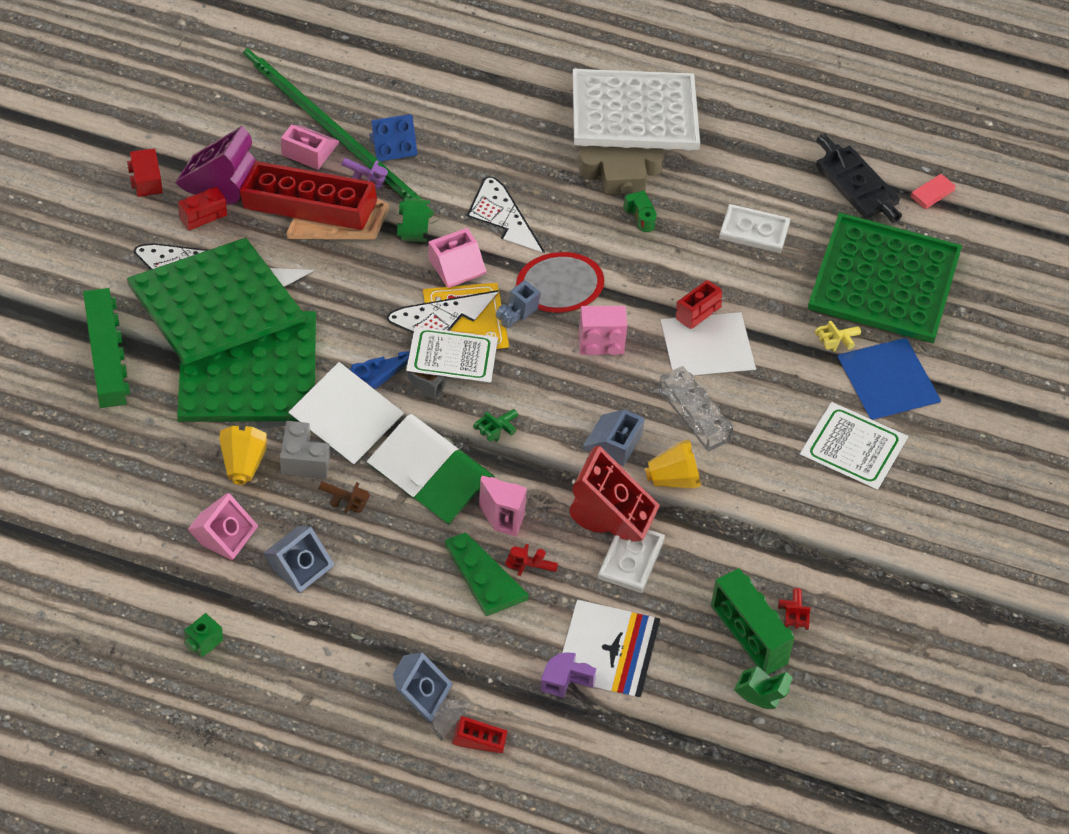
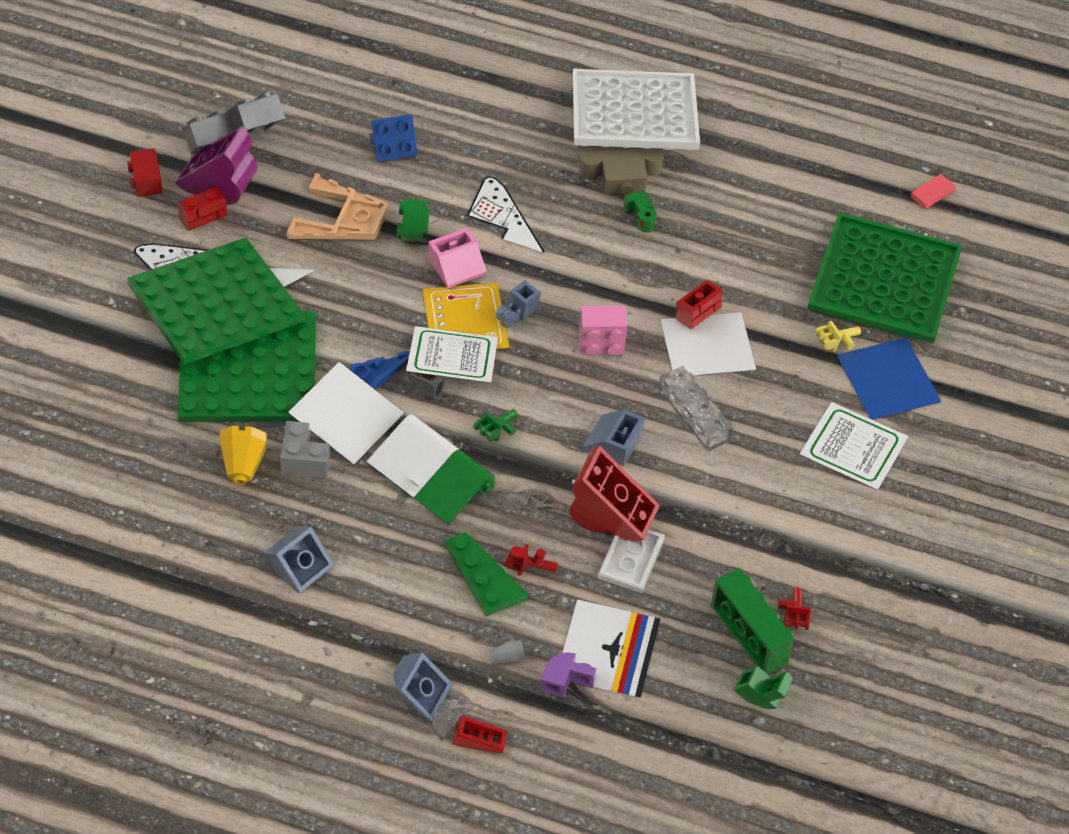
(105, 349): green brick -> none
(203, 635): green brick -> none
(223, 527): bright pink slope -> none
(253, 115): none -> flat silver brick
(307, 146): bright pink slope -> none
(308, 195): red brick -> none
(329, 125): green axle -> none
(356, 499): reddish brown arm -> none
(375, 175): medium lavender arm -> none
(441, 313): white sticker -> none
(502, 504): bright pink slope -> none
(507, 653): none -> light grey cone
(564, 280): flat silver sticker -> none
(674, 467): yellow cone -> none
(754, 228): white tile -> none
(857, 180): black plate -> none

